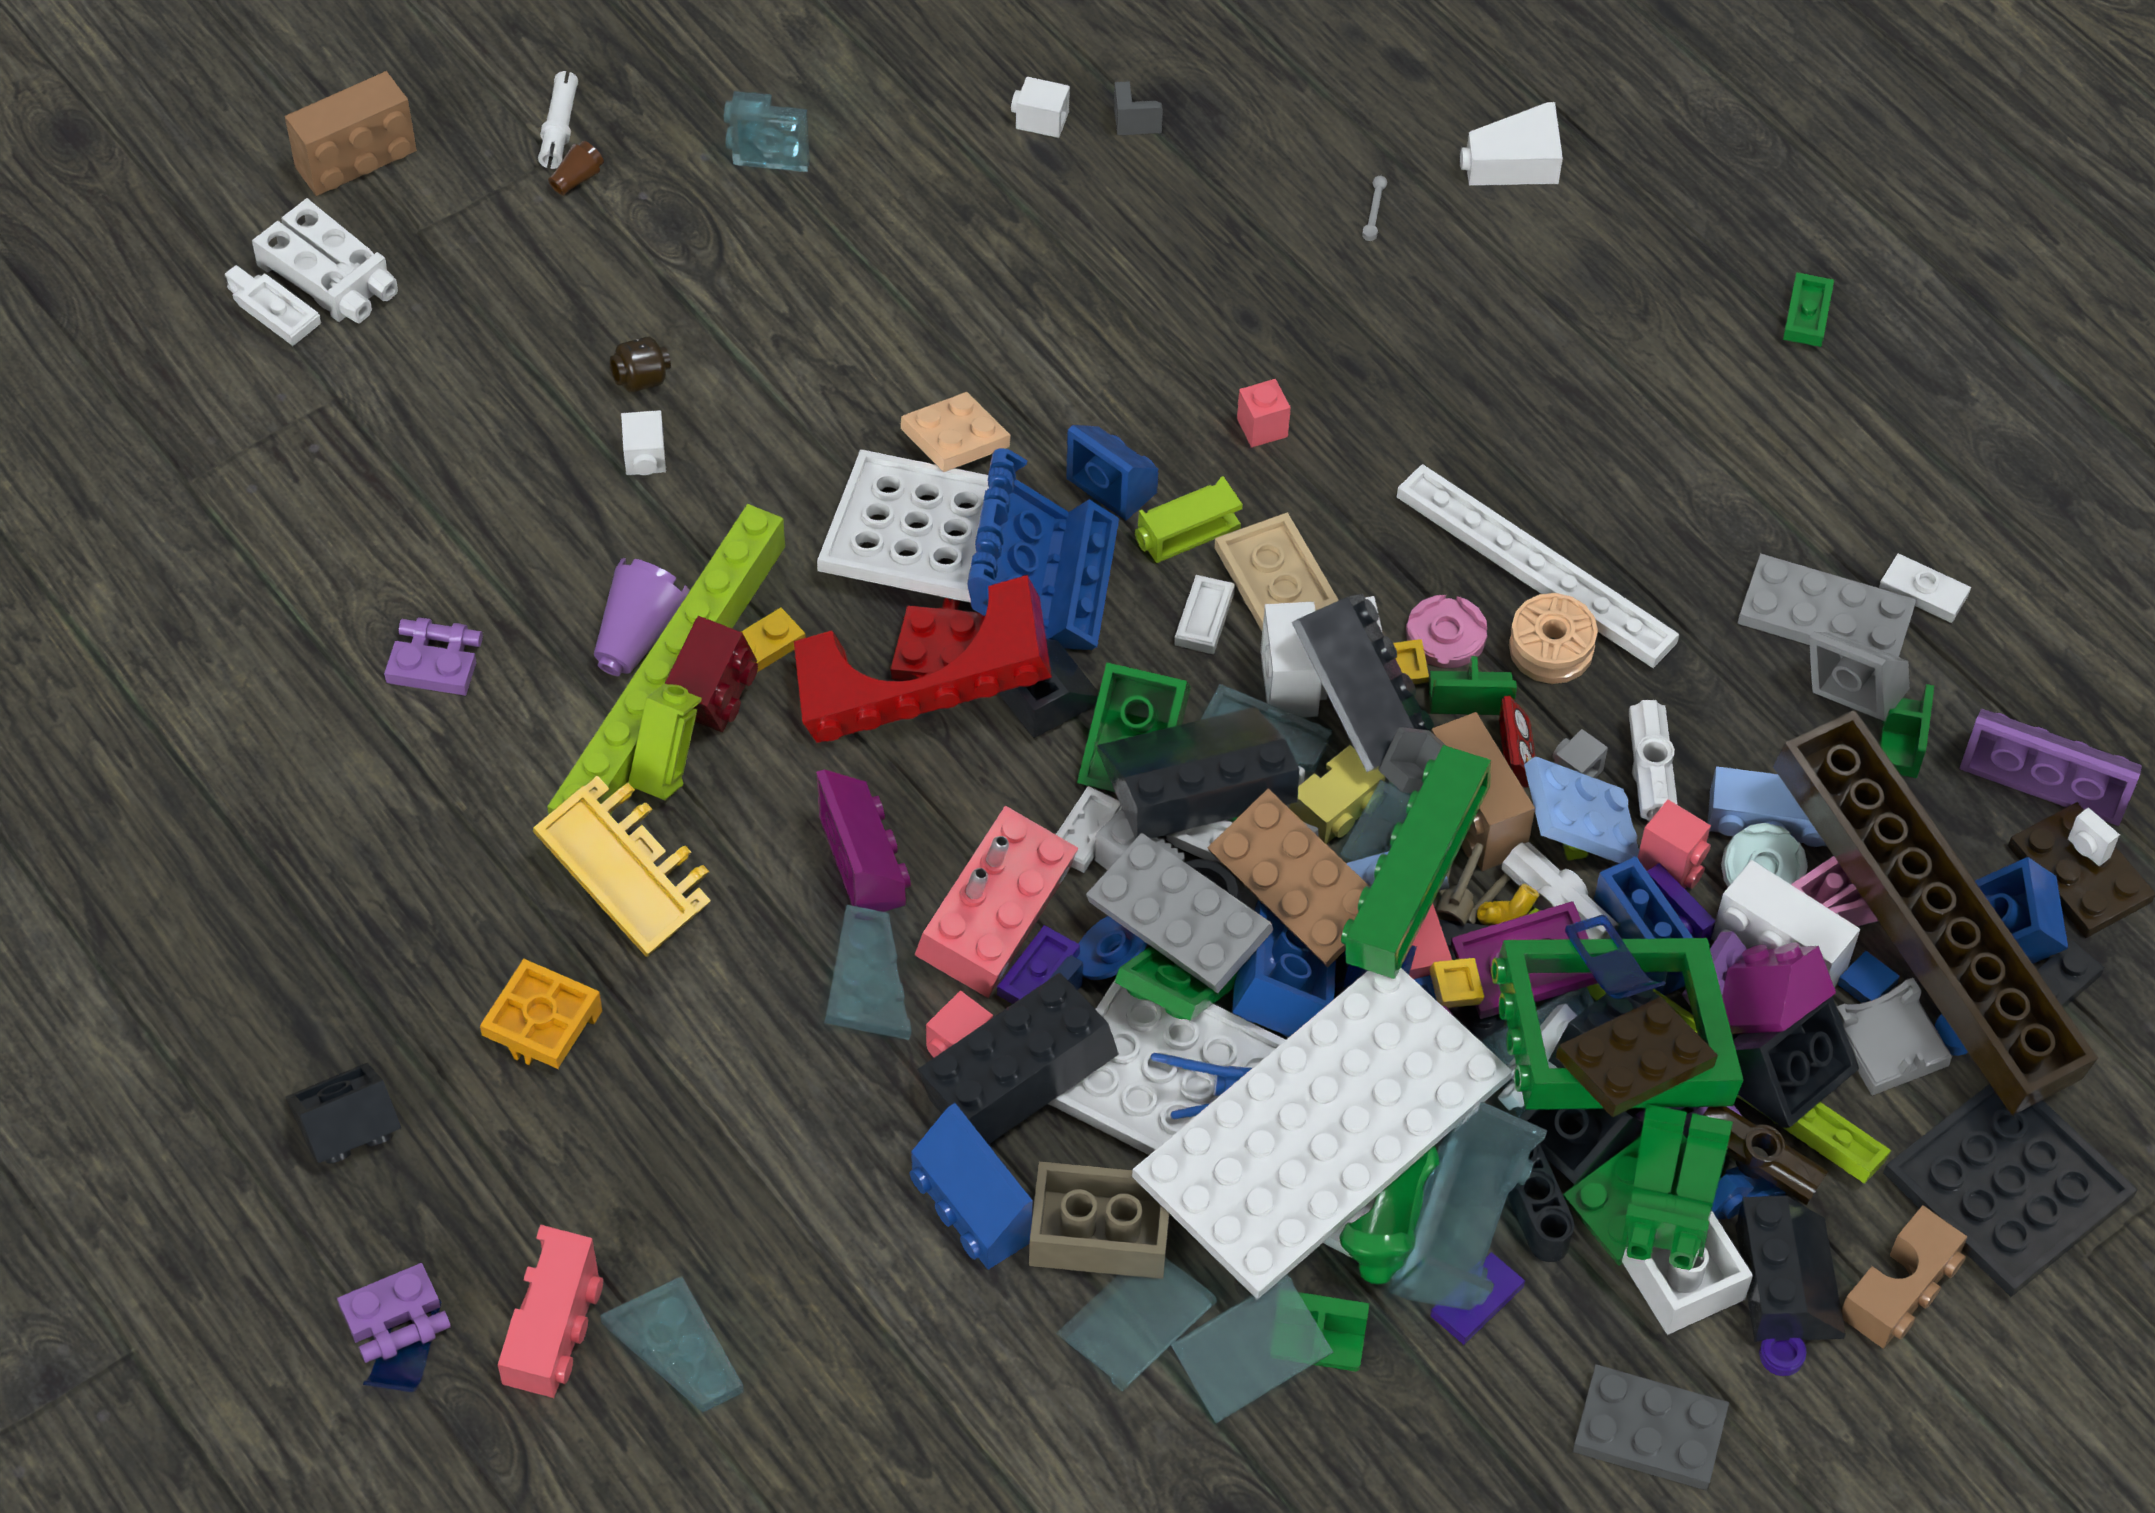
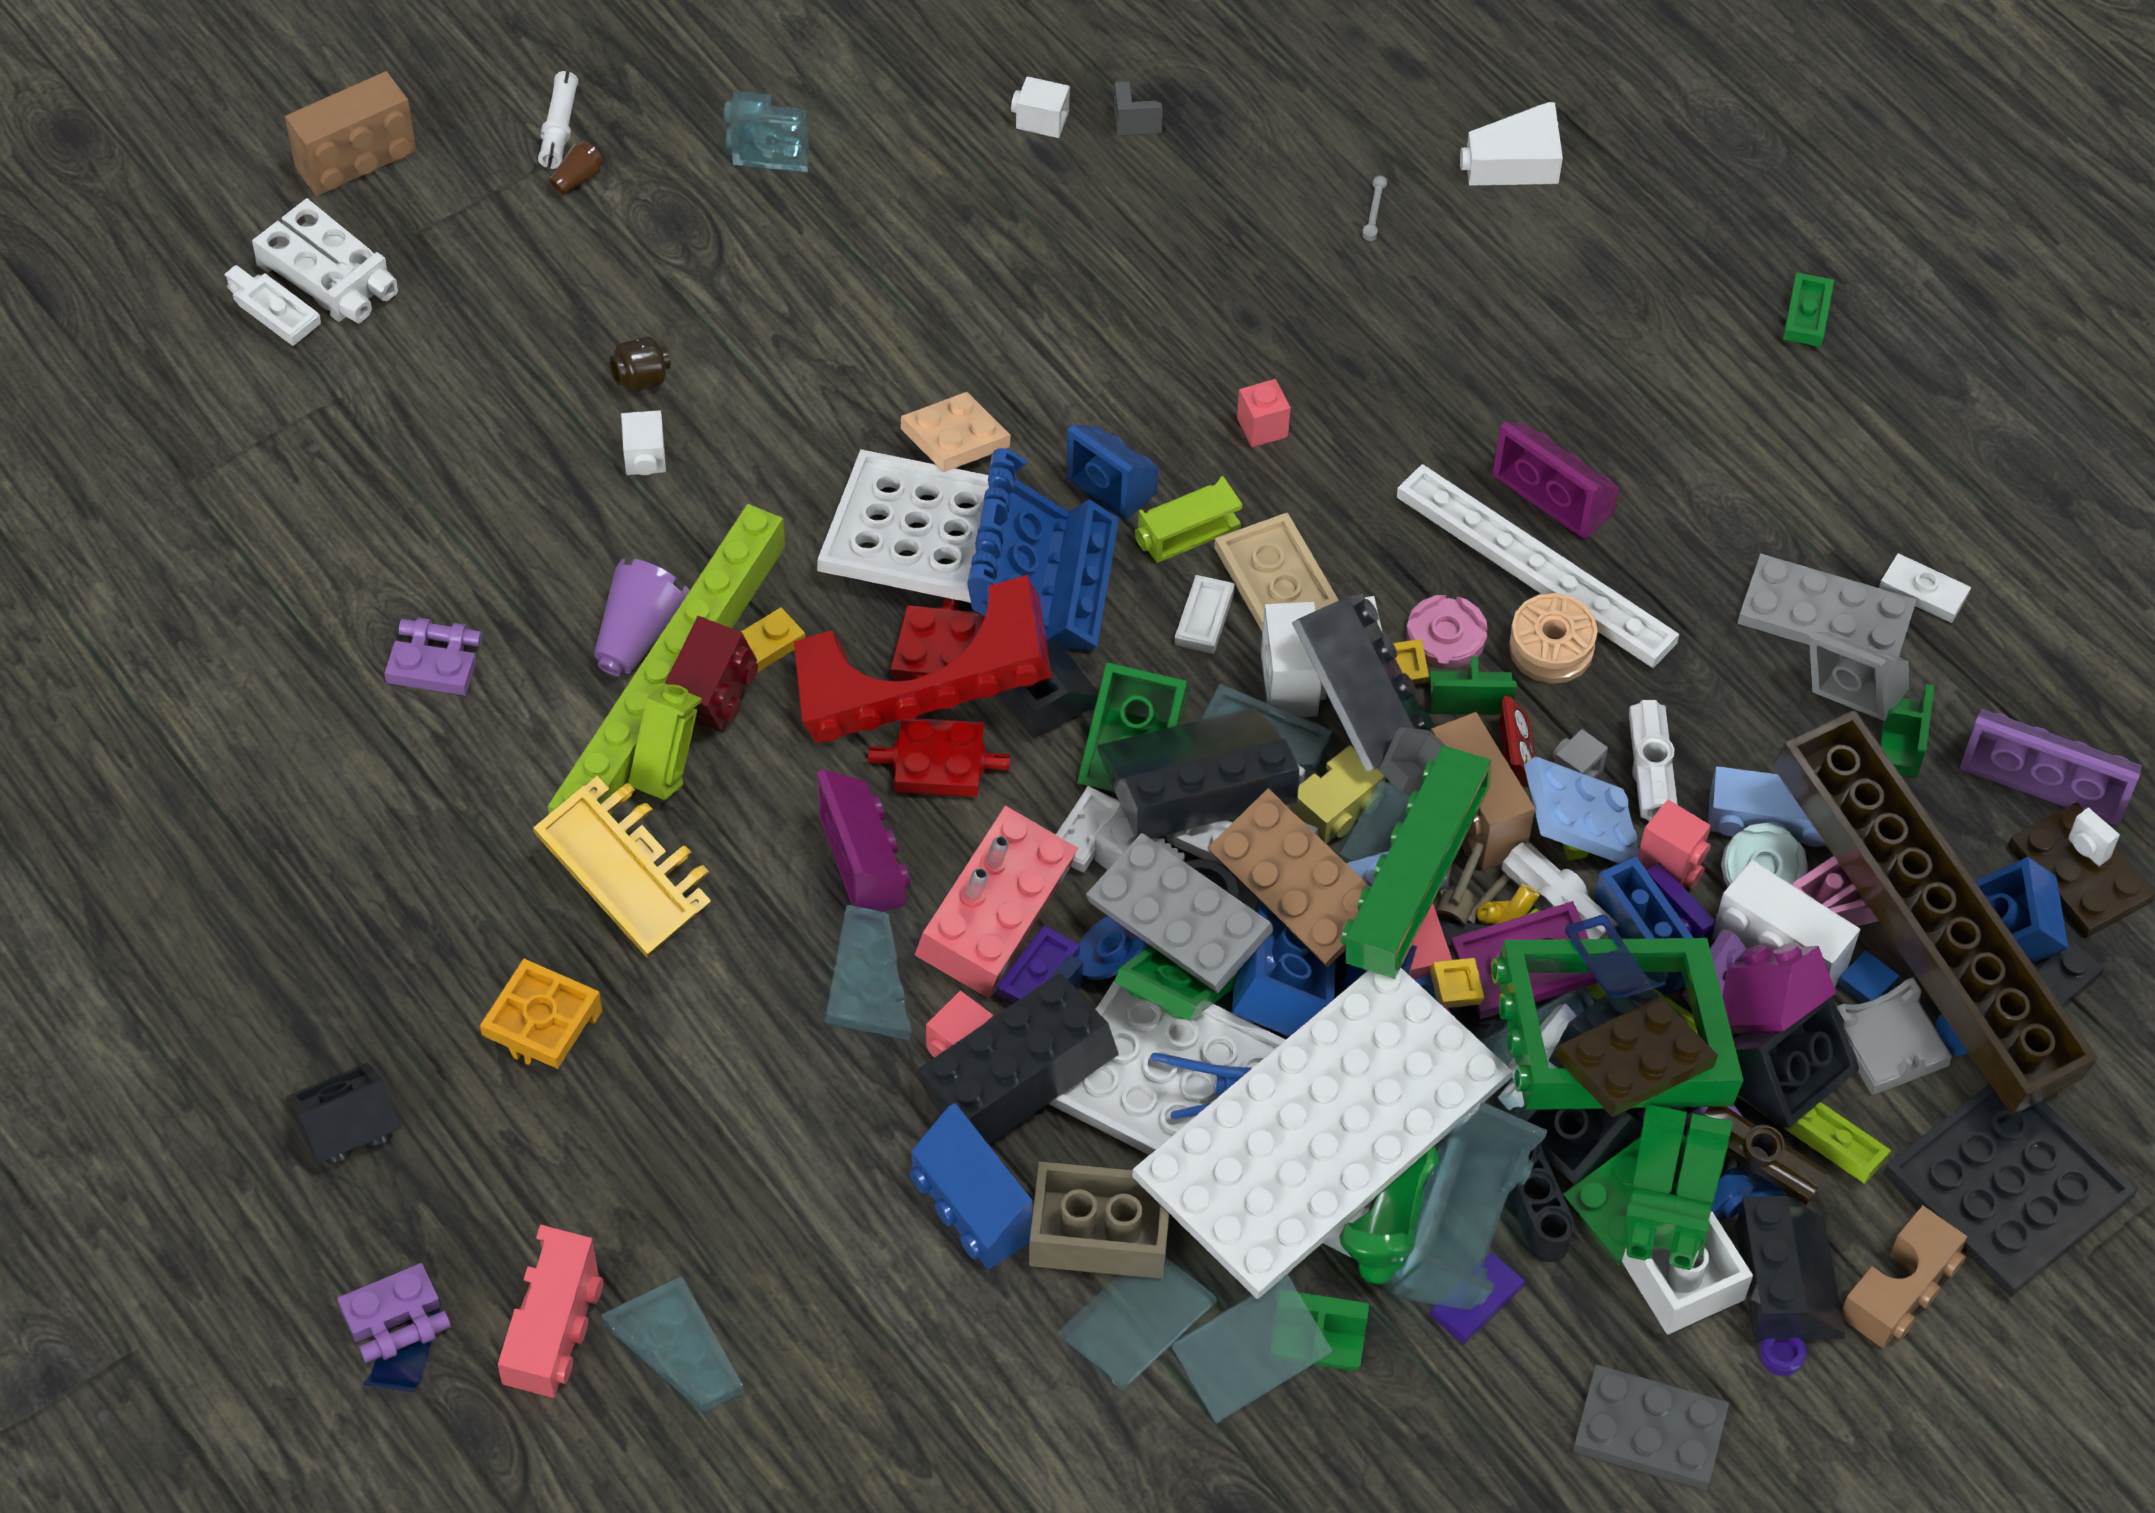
(939, 757): none -> red plate
(1553, 479): none -> magenta slope

